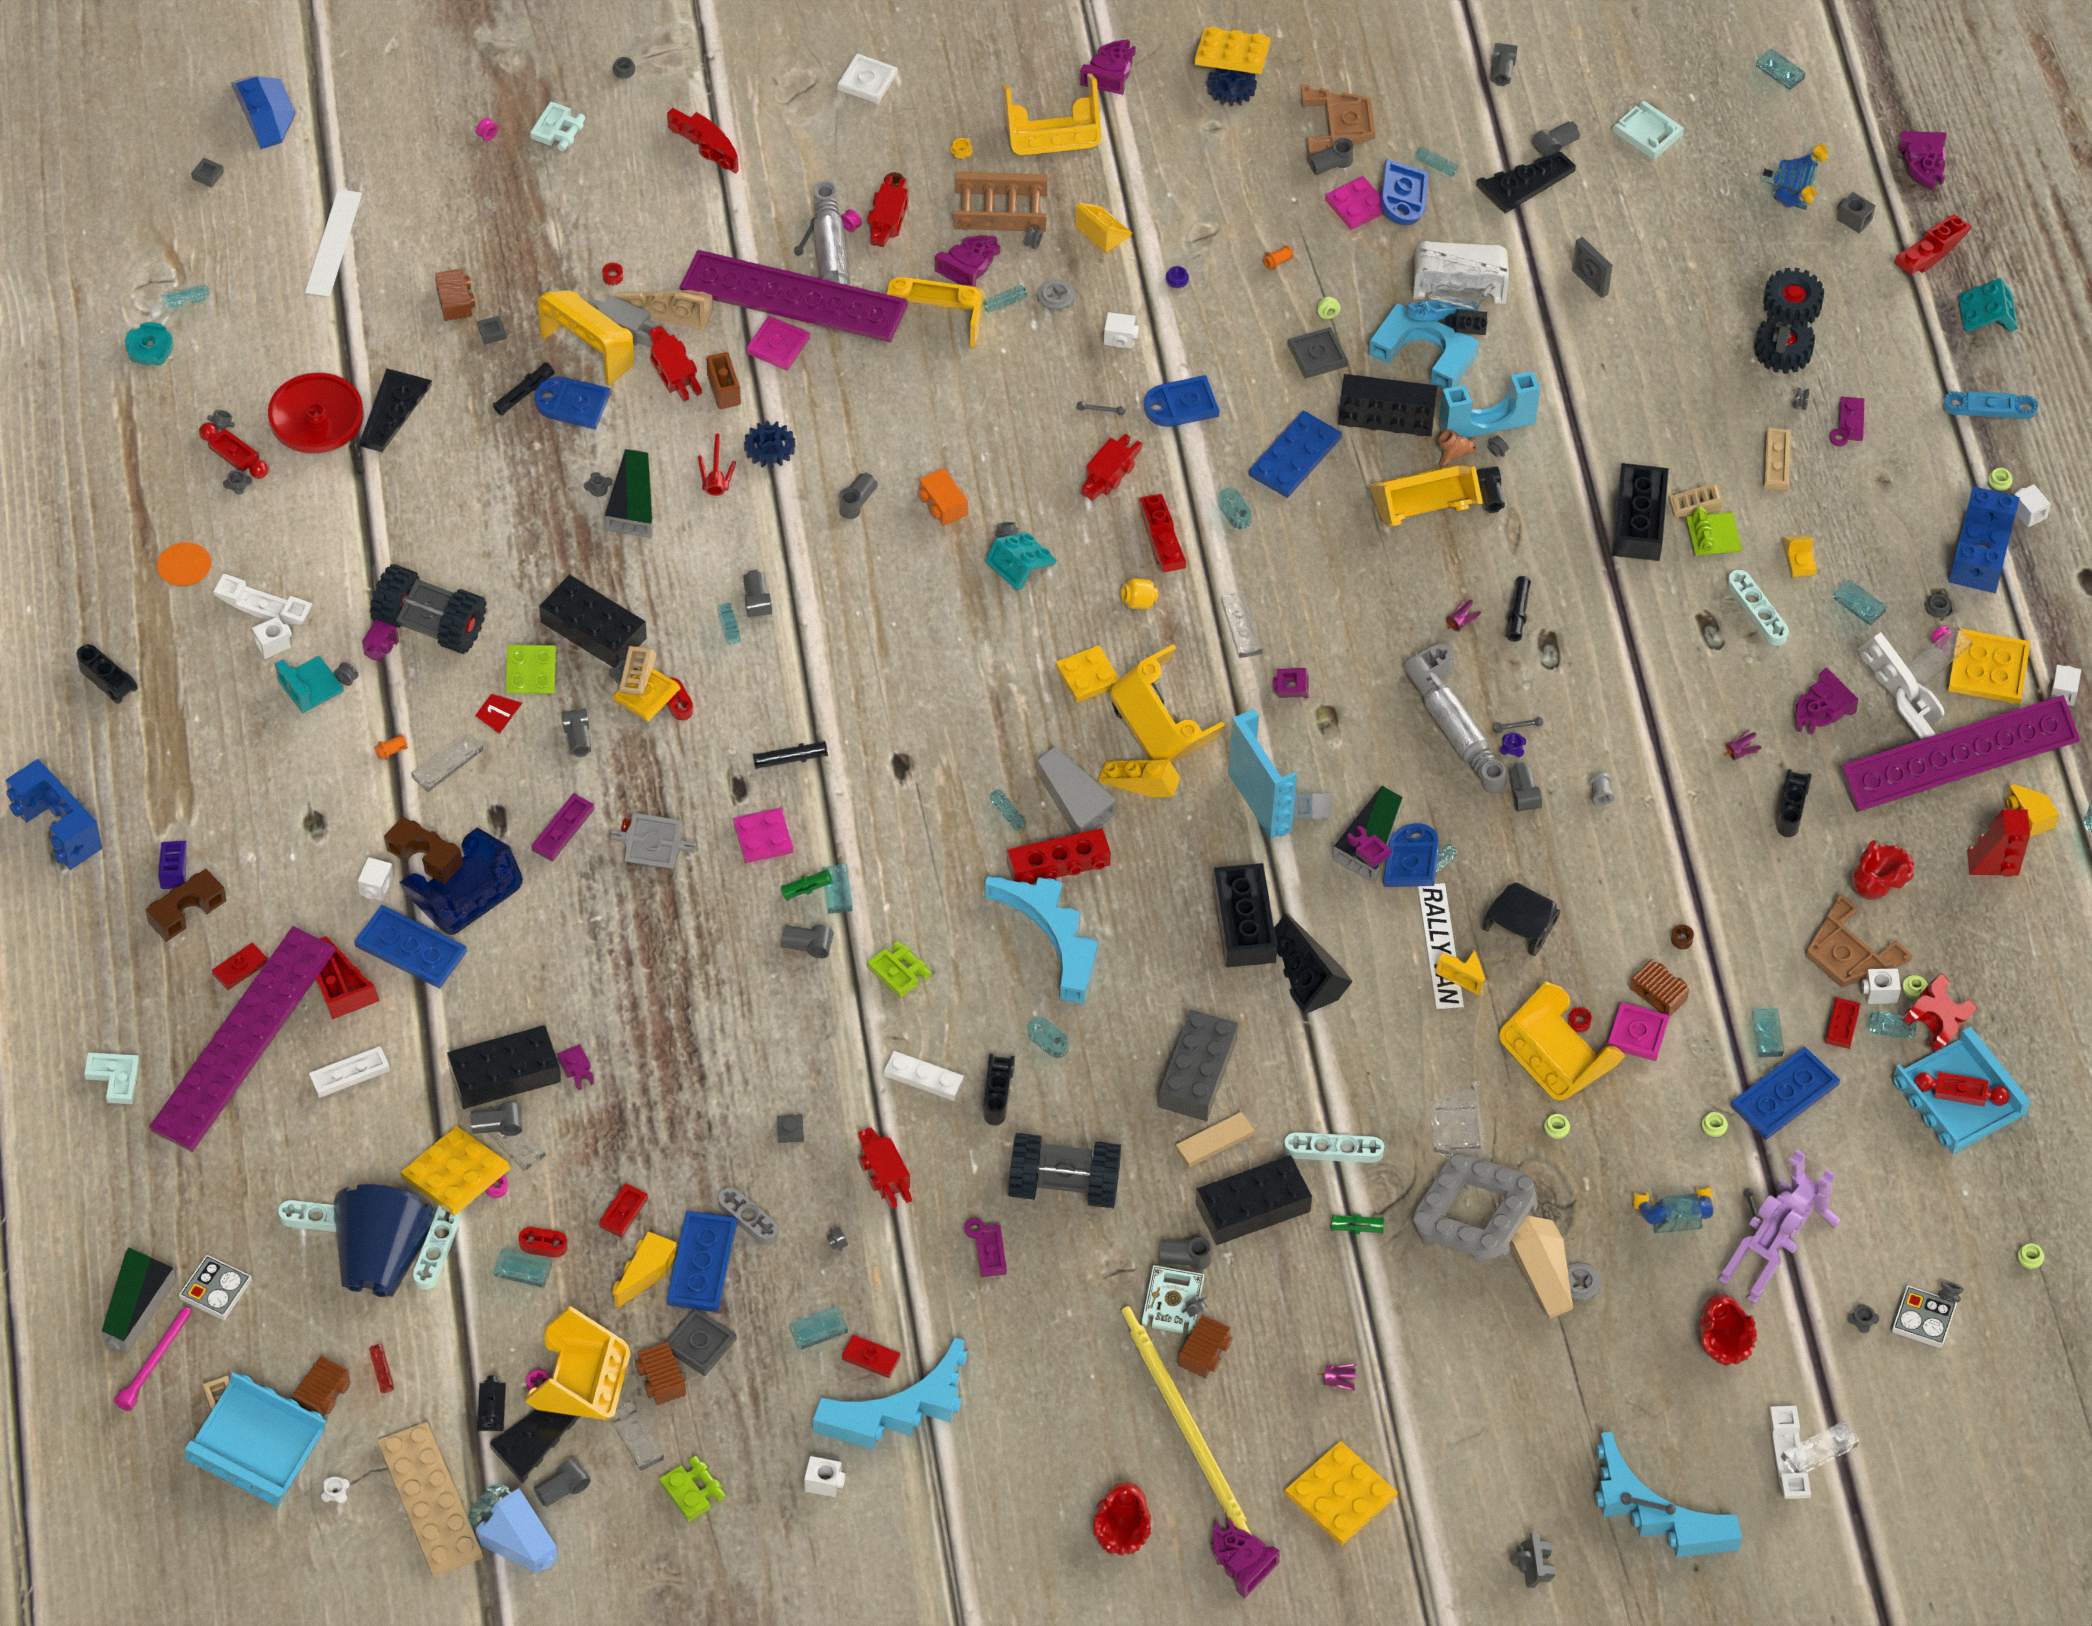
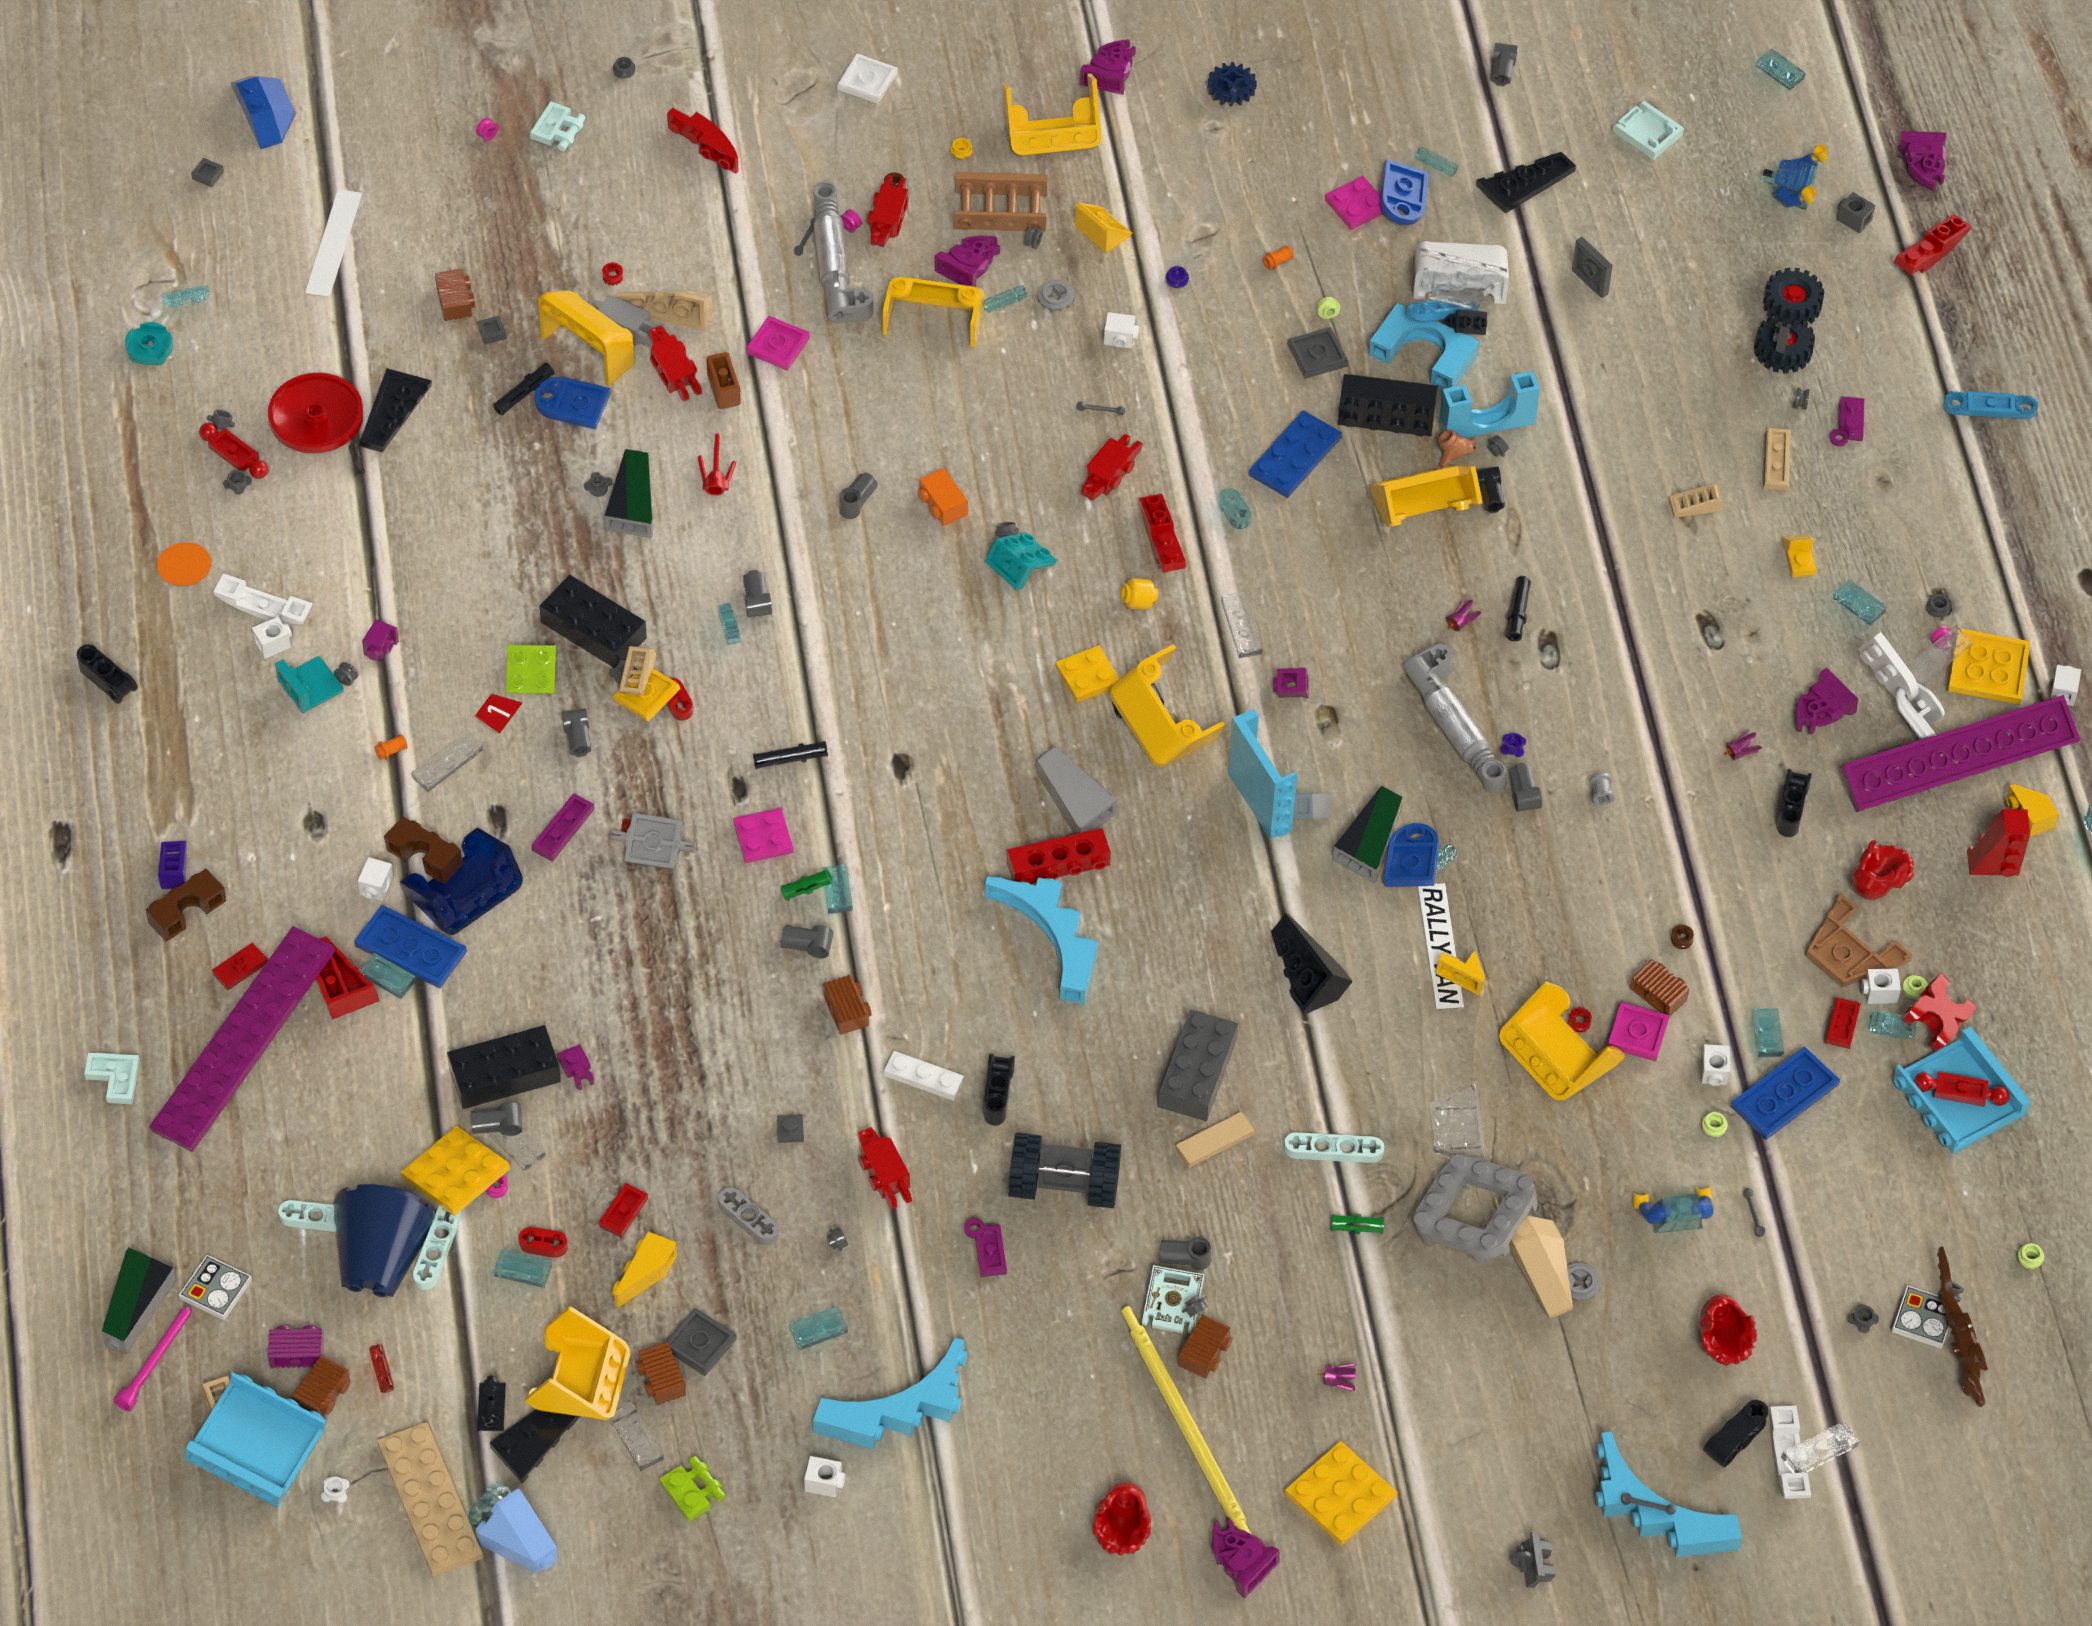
(35, 791): blue plate -> none
(295, 1347): none -> magenta brick
(349, 1072): white plate -> none
(388, 975): none -> clear light blue plate
(428, 609): black plate -> none
(534, 1376): dark pink bush -> none
(568, 1479): dark grey piece -> none
(702, 1261): blue plate -> none
(769, 444): dark blue gear -> none
(795, 295): magenta plate -> none
(846, 1005): none -> dark orange brick
(871, 1356): red plate -> none
(896, 975): lime plate -> none
(1007, 809): clear light blue axle -> none
(1049, 1035): clear light blue beam -> none
(1143, 777): yellow slope -> none
(1181, 402): blue tile -> none
(1232, 50): yellow plate -> none
(1244, 915): black brick -> none
(1253, 1200): black brick -> none
(1338, 155): dark grey piece -> none
(1347, 114): medium nougat wing -> none
(1370, 849): magenta plate -> none
(1498, 727): dark grey hinge -> none
(1523, 914): black piece -> none
(1552, 141): dark grey piece -> none
(1557, 1120): yellowish green plate -> none
(1640, 512): black brick -> none
(1713, 532): lime hinge -> none
(1715, 1056): none -> white brick
(1737, 1433): none -> black piece
(1761, 606): light aqua beam -> none
(1782, 1219): lavender piece -> none
(1964, 1335): none -> reddish brown animal
(1987, 305): teal bracket -> none
(1987, 524): blue plate -> none
(2002, 475): yellowish green plate -> none
(2032, 505): white brick -> none

